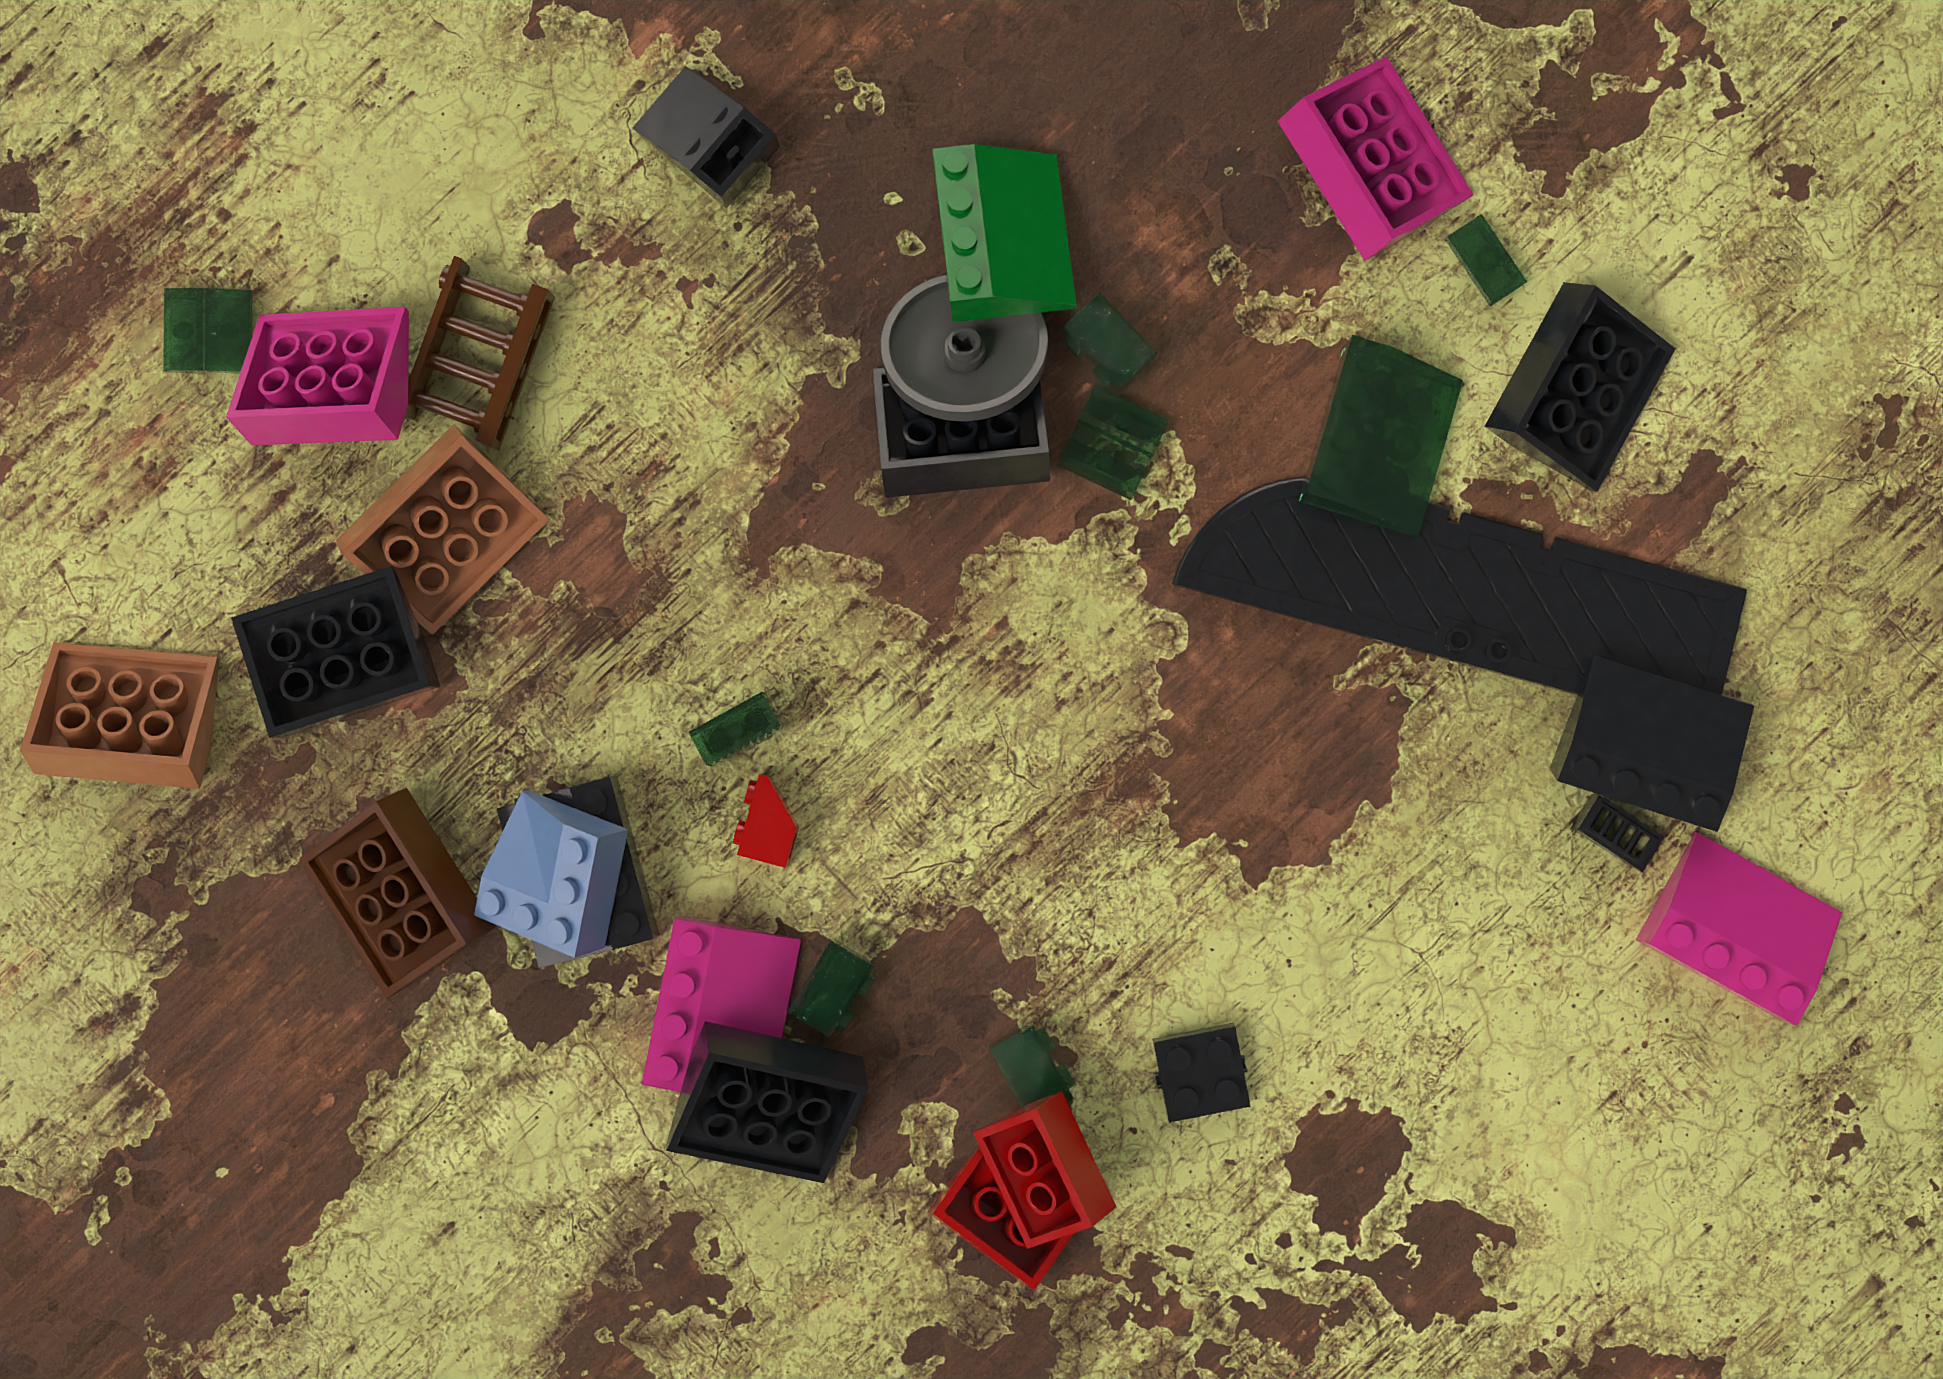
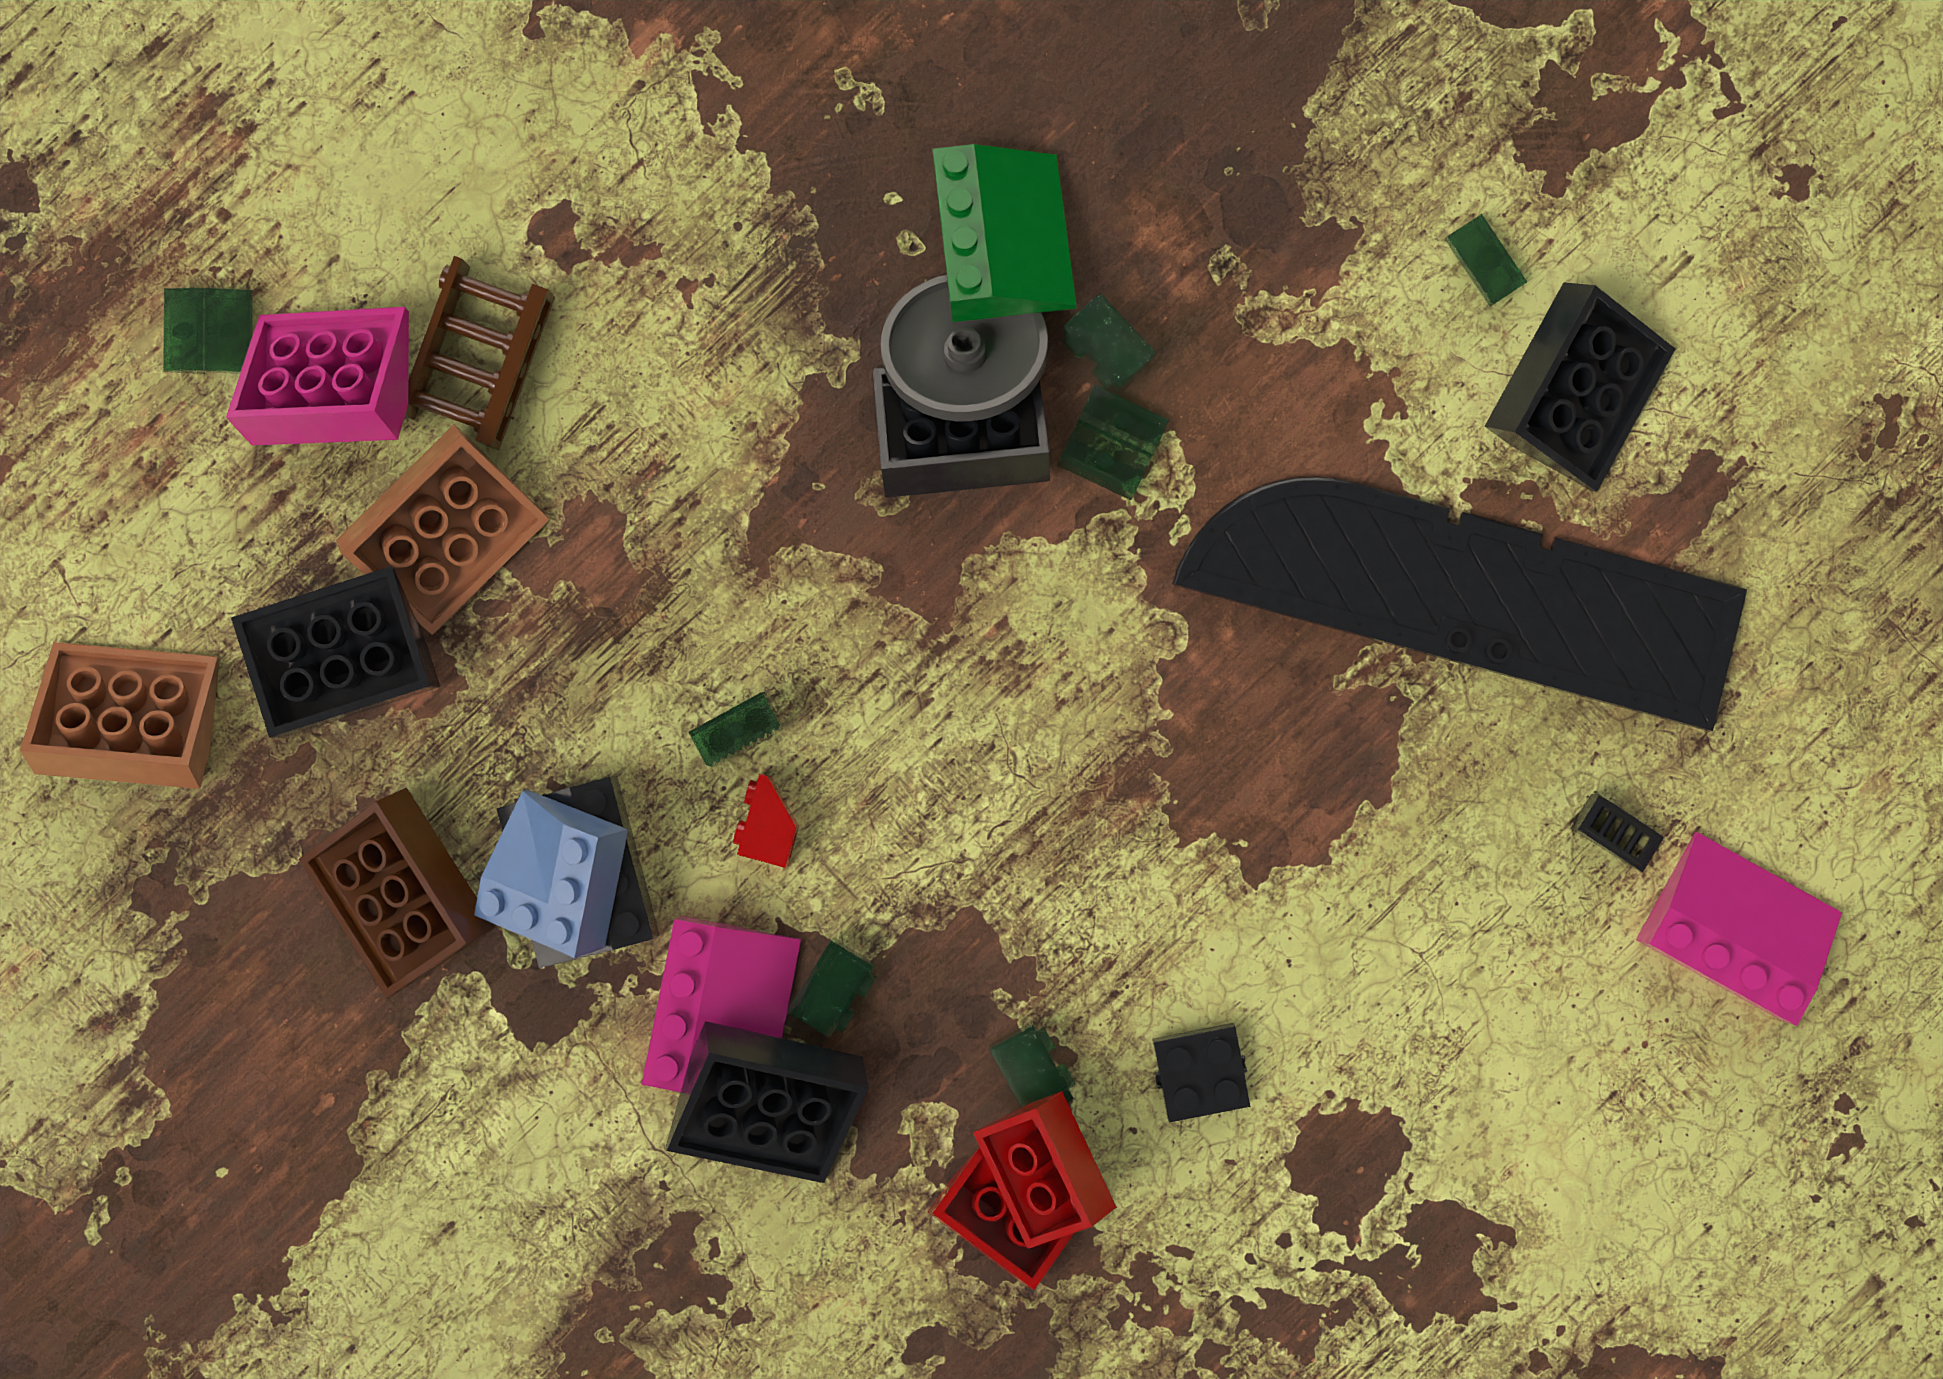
(707, 135): black slope -> none
(1374, 157): dark pink slope -> none
(1381, 436): clear green slope -> none
(1653, 742): black slope -> none

